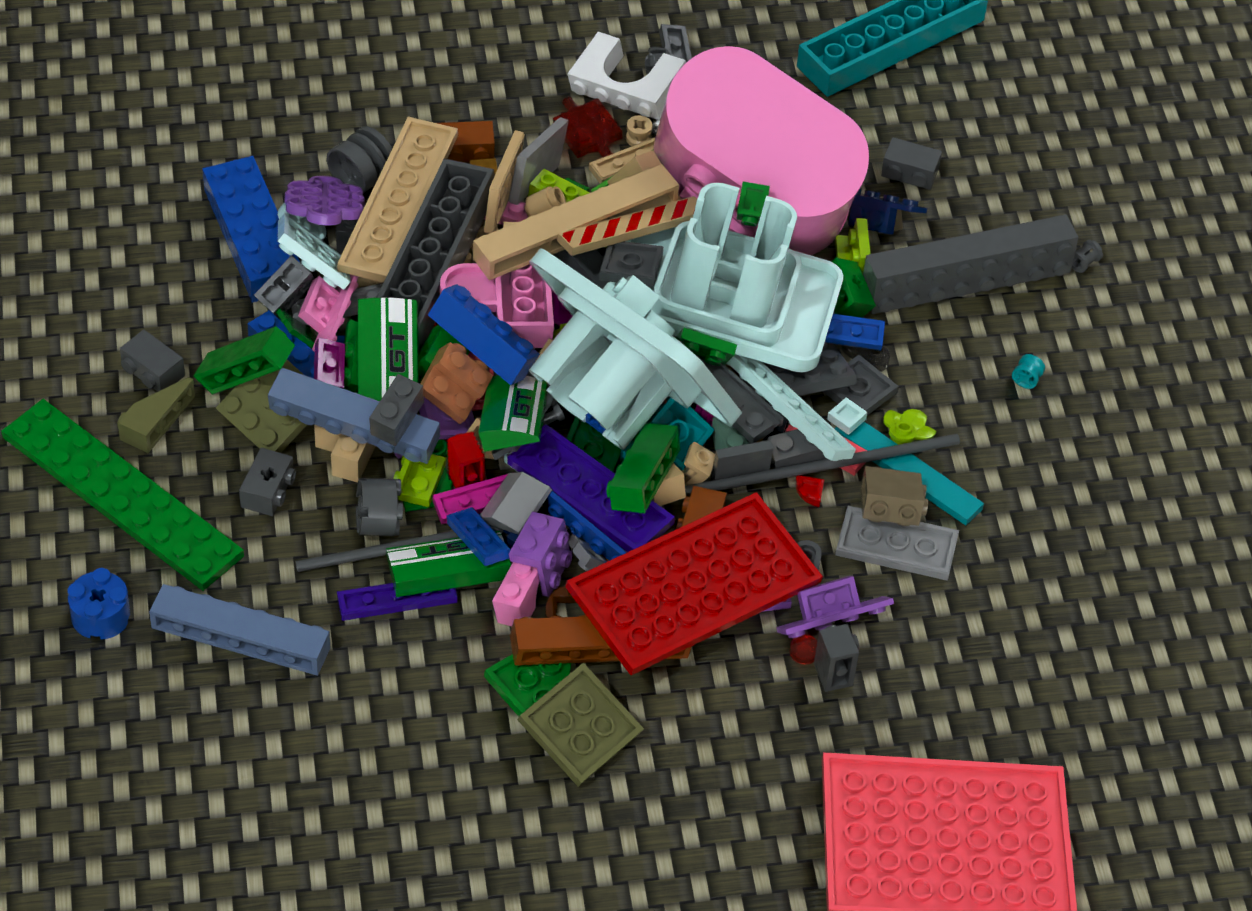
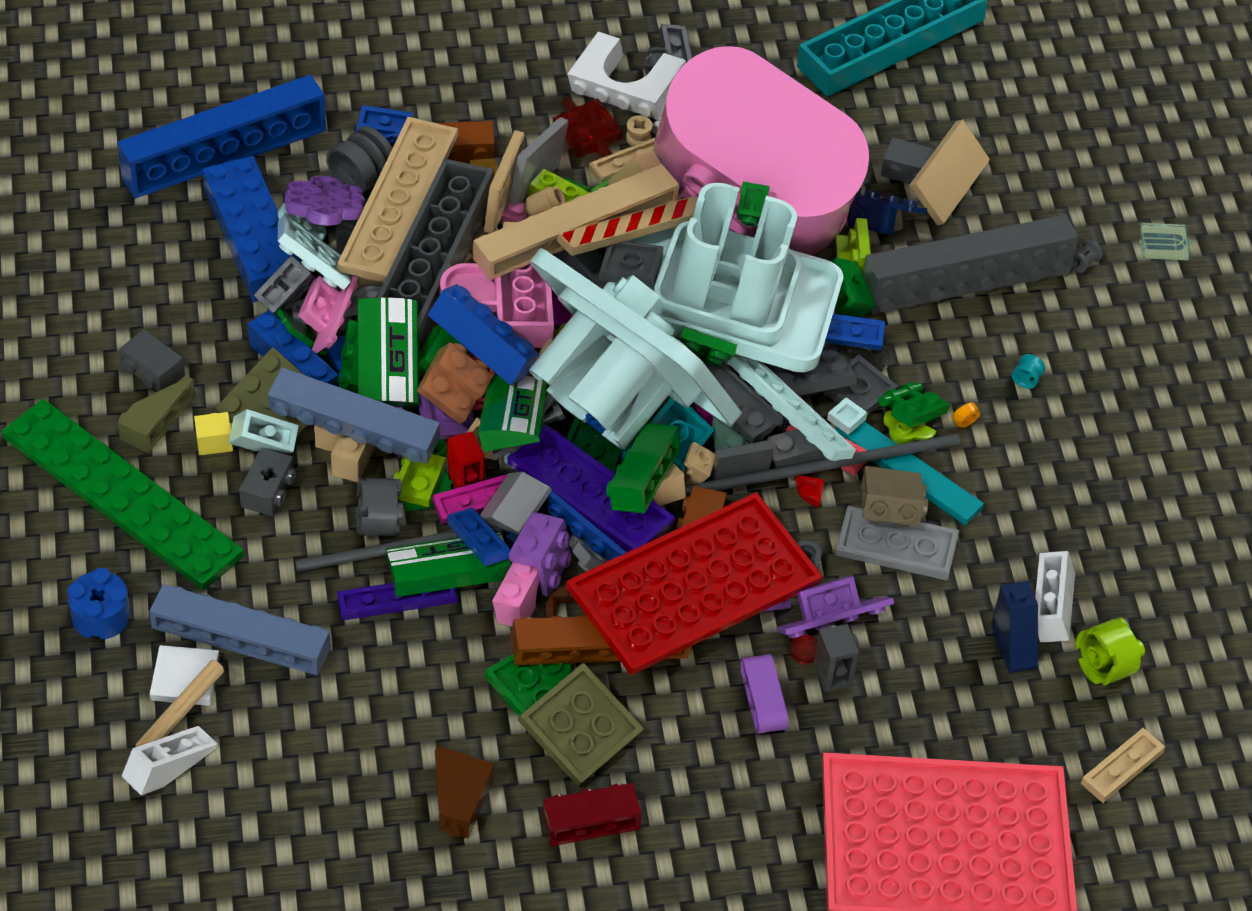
(165, 759): none -> white slope
(177, 669): none -> white tile
(183, 703): none -> tan axle
(213, 433): none -> light yellow brick
(222, 135): none -> blue brick
(244, 360): green brick -> none
(259, 431): none -> light aqua slope
(329, 362): magenta plate -> none
(385, 121): none -> blue wing
(396, 409): dark grey brick -> none
(461, 790): none -> reddish brown slope
(591, 814): none -> dark red brick
(764, 693): none -> medium lavender beam
(916, 407): none -> green plate
(949, 172): none -> tan tile
(966, 415): none -> light orange tile
(1017, 626): none -> dark blue slope
(1054, 596): none -> white brick
(1109, 651): none -> lime brick
(1123, 765): none -> tan plate
(1165, 241): none -> clear light blue piece

